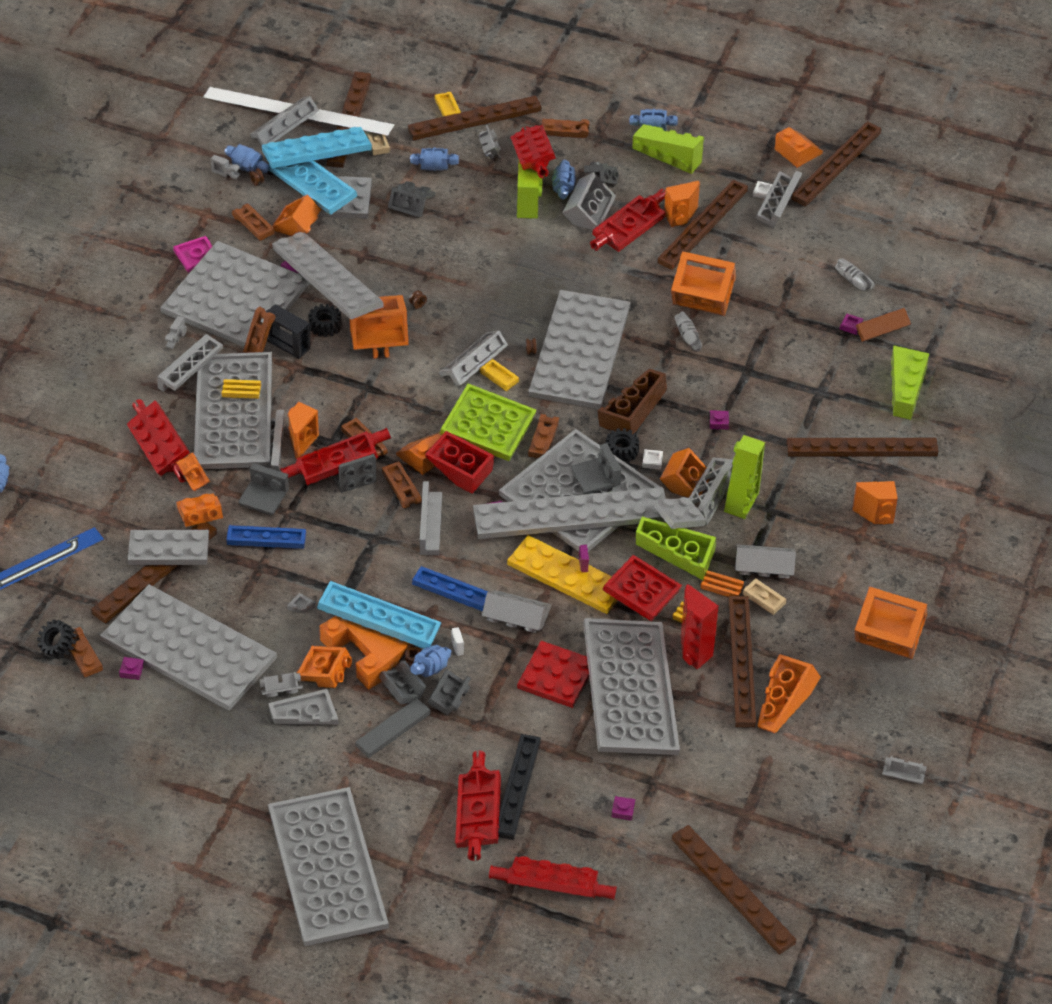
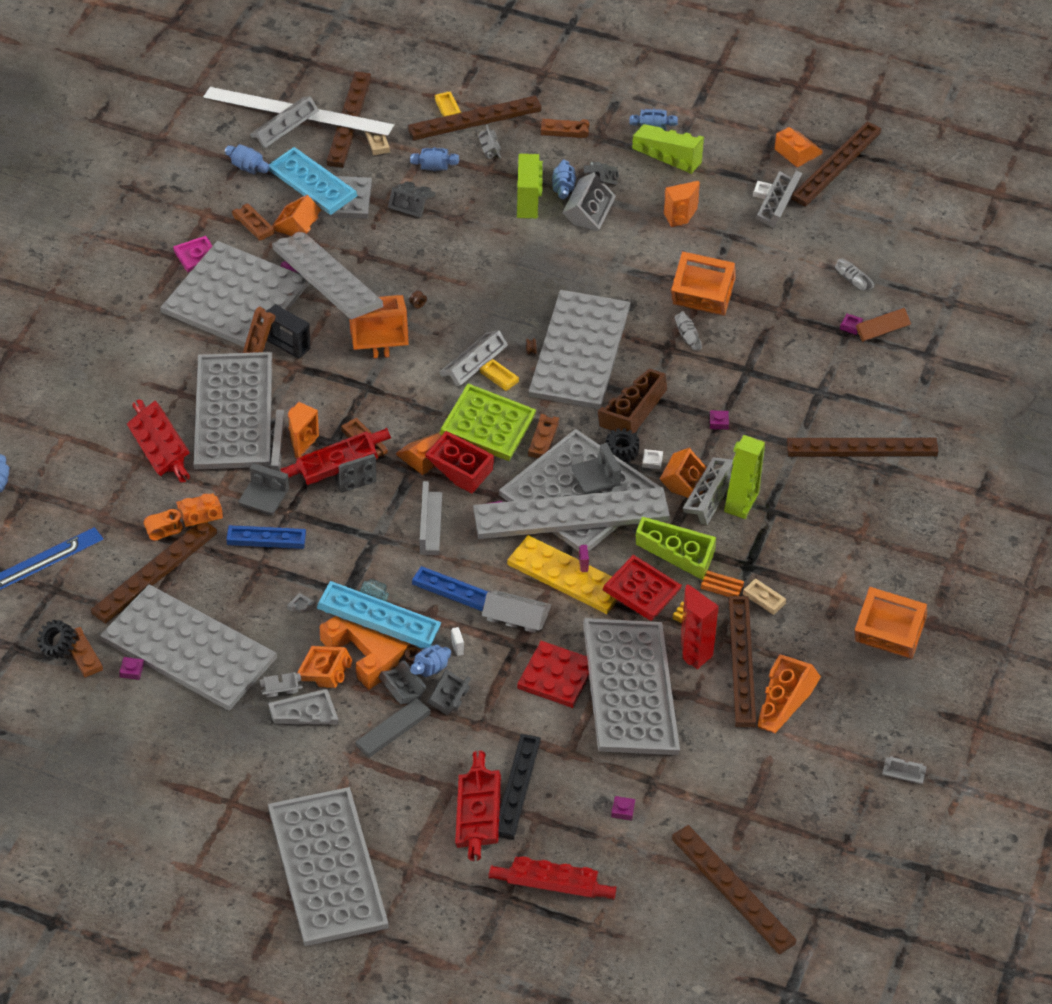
(161, 525): none -> orange piece
(168, 547): light grey plate -> none
(177, 330): light grey plate -> none
(188, 360): light grey fence -> none
(193, 472): orange hips -> none
(222, 167): light grey plate -> none
(245, 388): yellow tile -> none
(256, 177): reddish brown bush -> none
(316, 147): medium azure plate -> none
(328, 327): black tyre -> none
(375, 589): none -> clear light blue head
(401, 484): dark orange plate -> none
(533, 149): red plate -> none
(629, 222): red plate -> none
(679, 513): light grey plate -> none
(703, 224): reddish brown plate -> none
(765, 560): light grey slope -> none
(876, 501): orange slope -> none
(907, 378): lime wedge -> none

